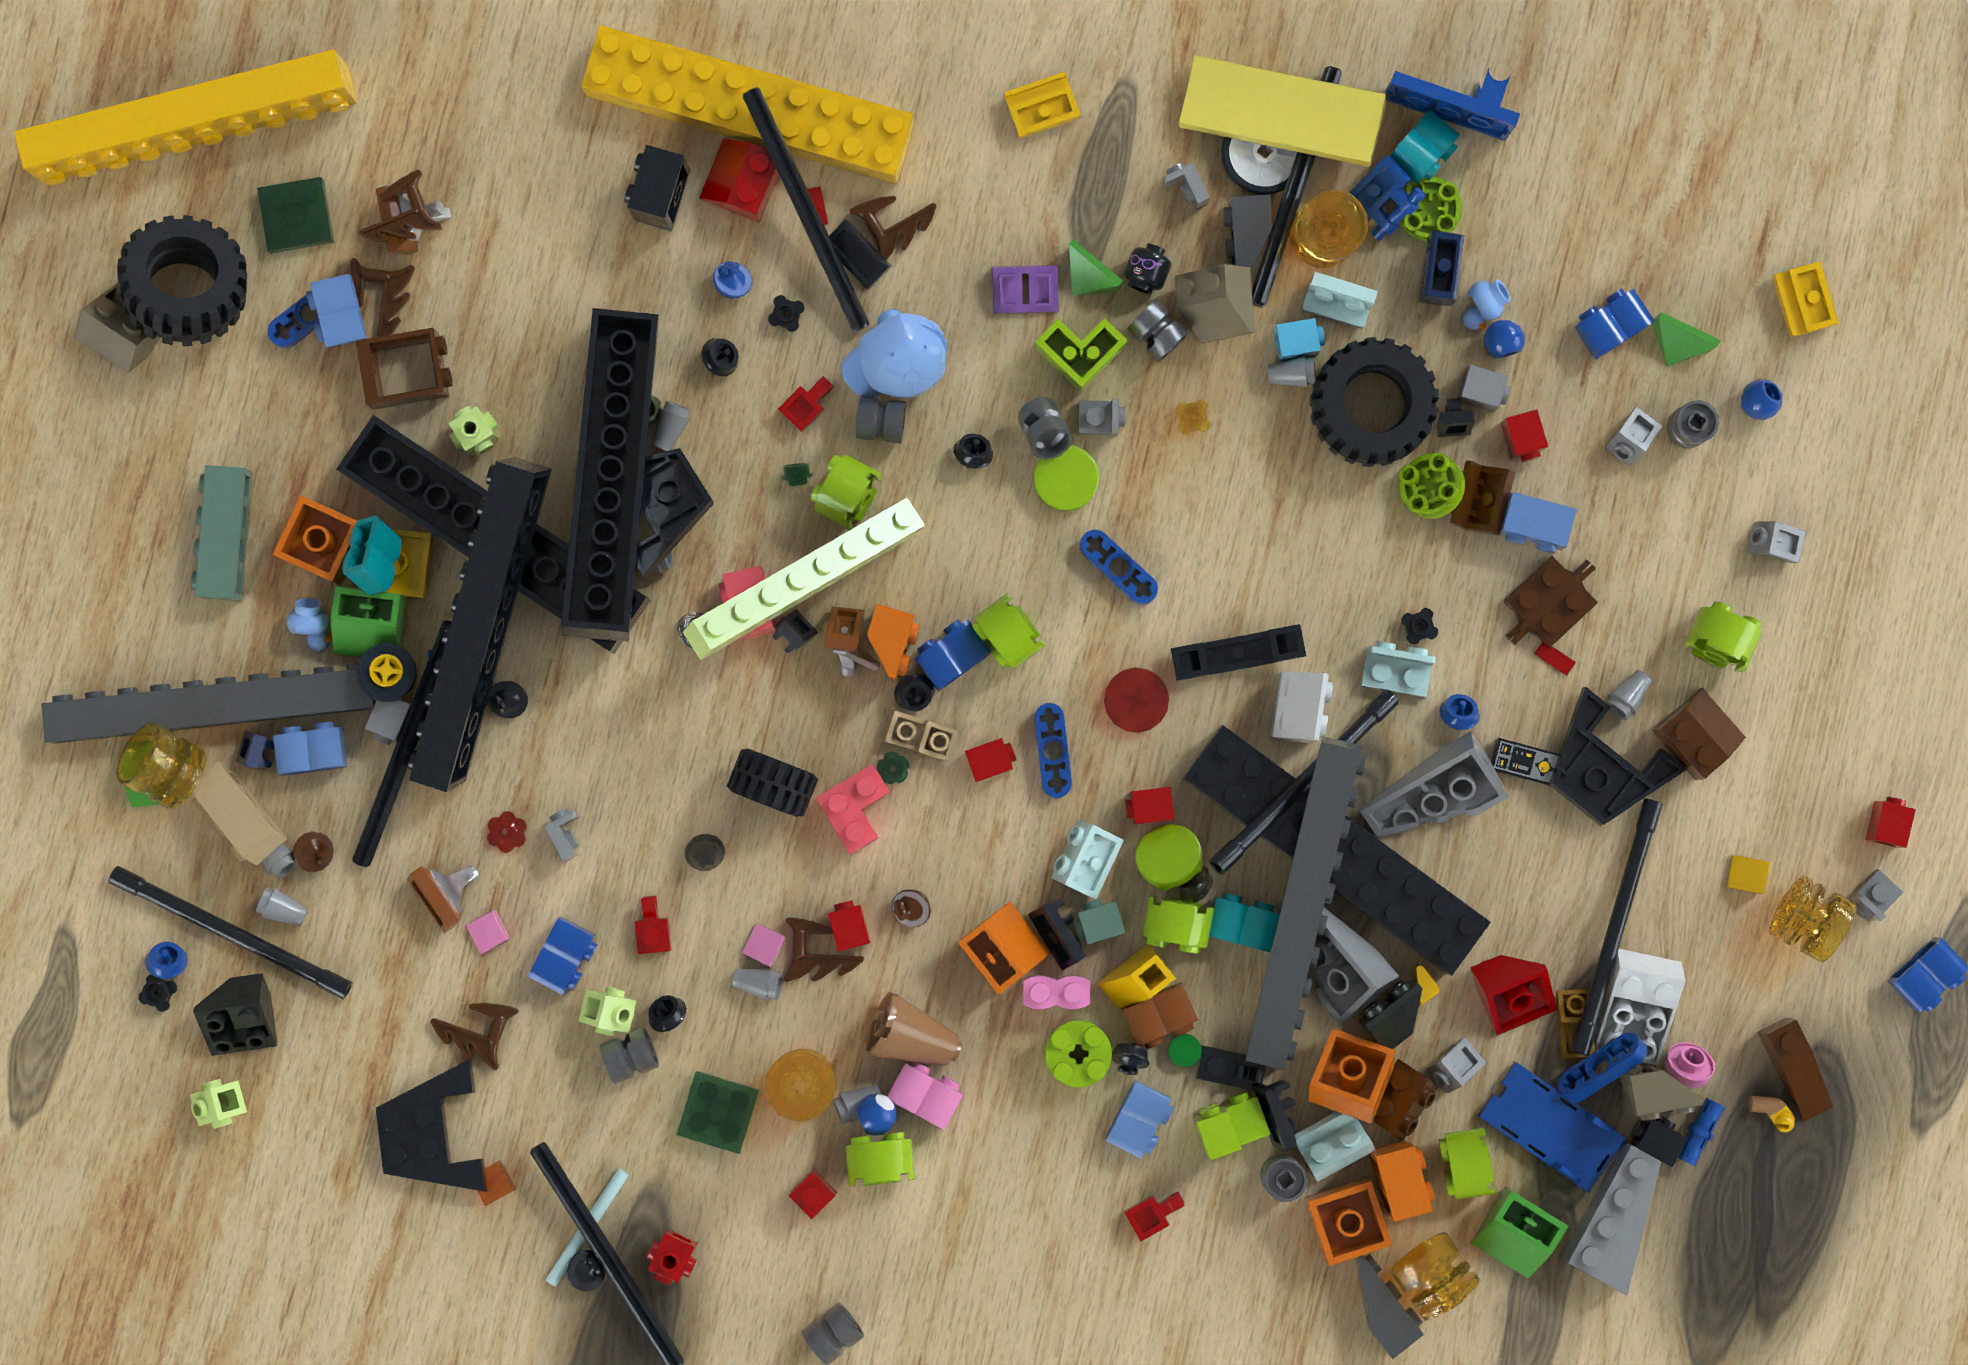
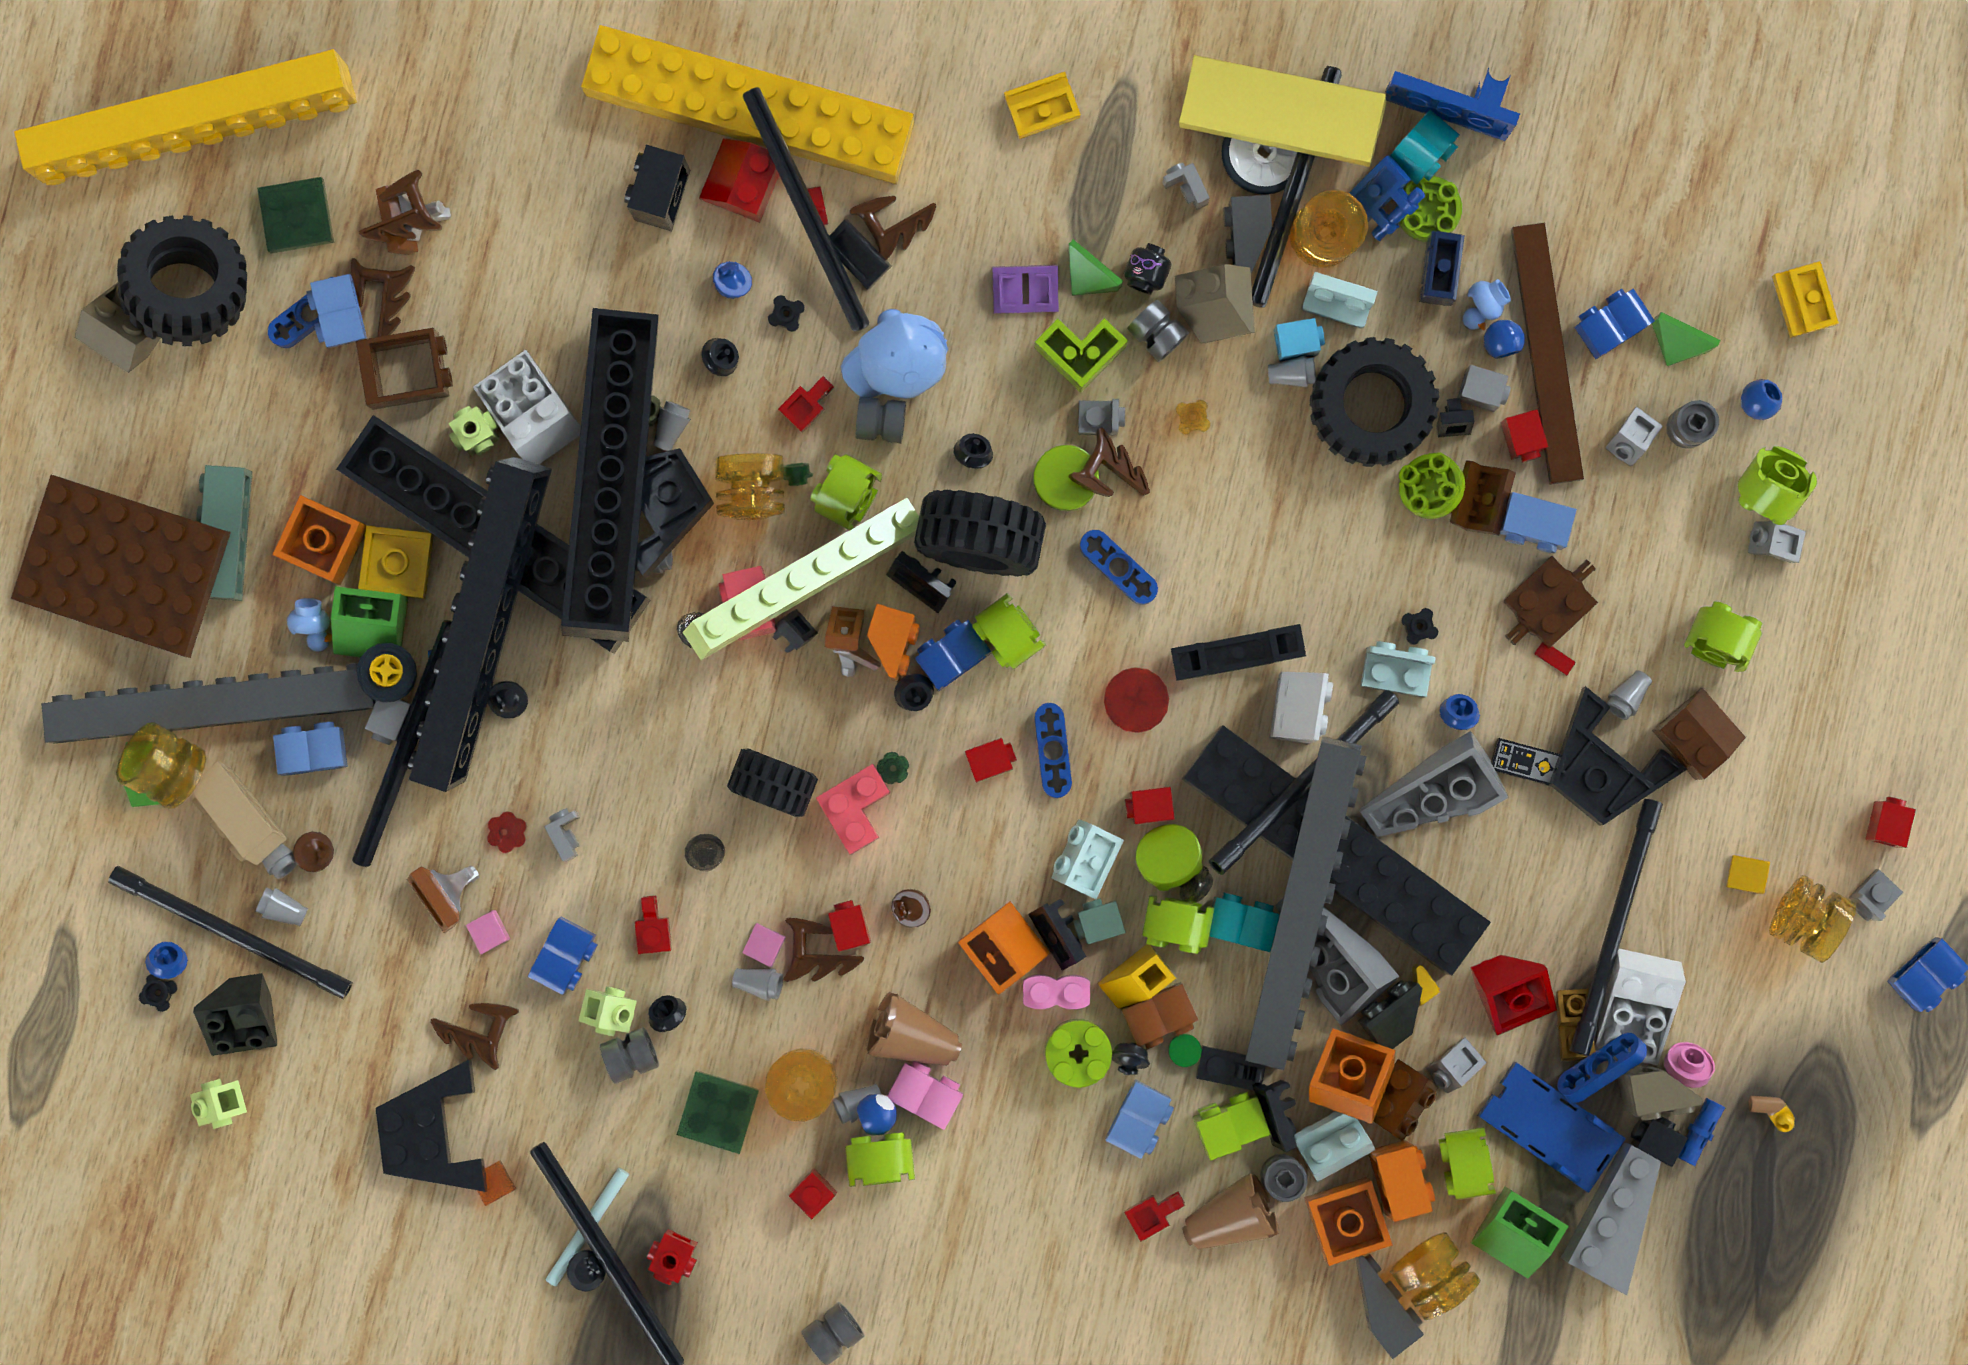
(120, 565): none -> reddish brown plate
(251, 750): dark blue tile -> none
(372, 555): teal brick -> none
(528, 409): none -> white slope
(750, 485): none -> clear yellow wheel
(919, 582): none -> black plate
(920, 735): tan slope -> none
(980, 533): none -> black tyre
(1044, 428): flat silver wheel -> none
(1121, 466): none -> reddish brown piece
(1233, 1216): none -> medium nougat cone
(1547, 352): none -> reddish brown tile
(1776, 484): none -> lime brick
(1796, 1067): reddish brown slope -> none

